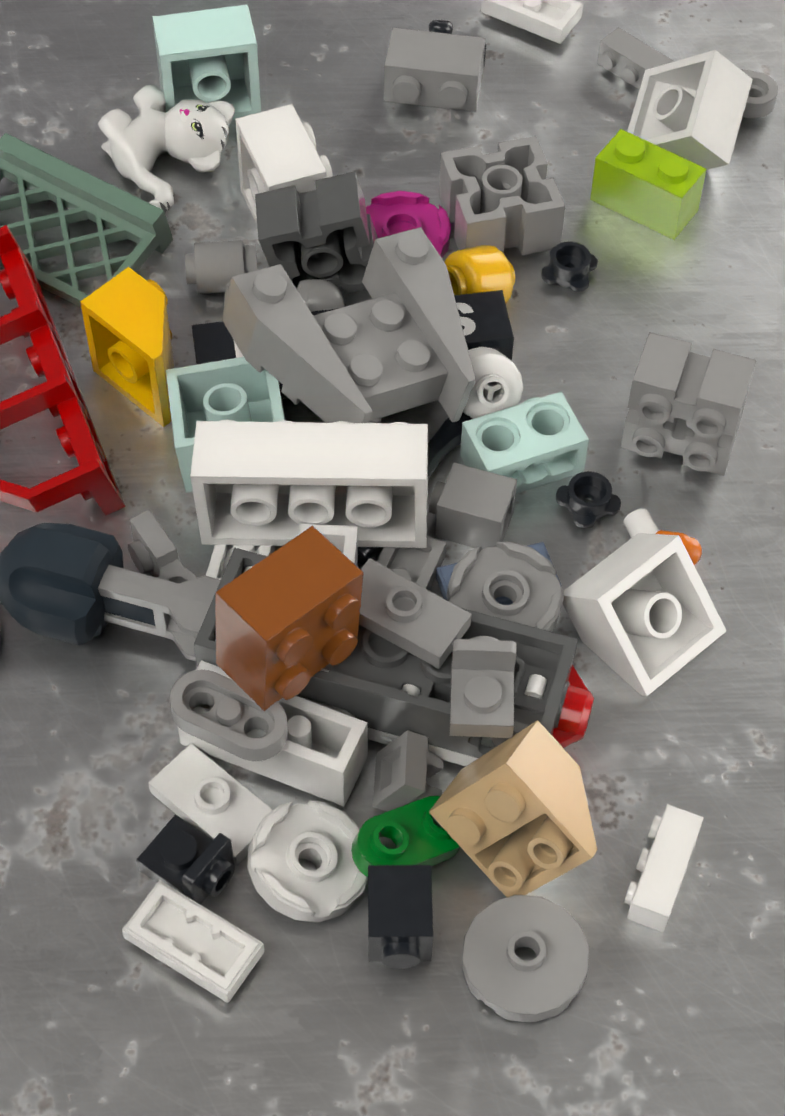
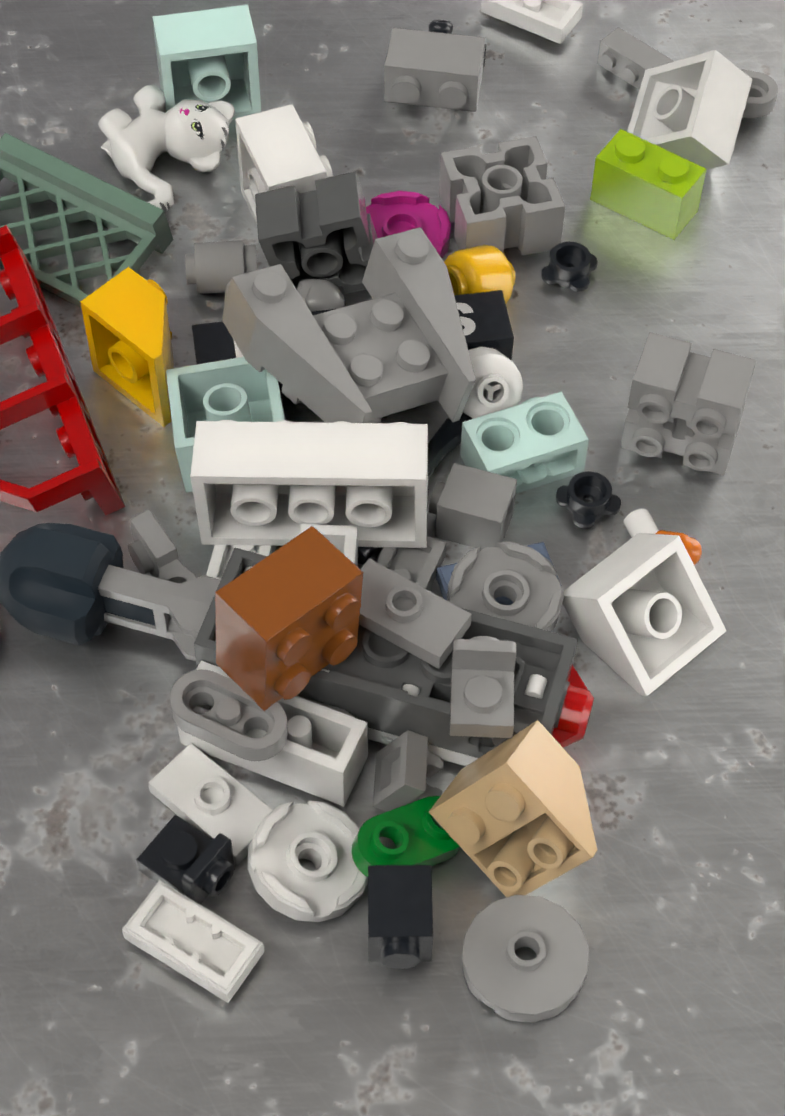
(663, 867): white piece -> none

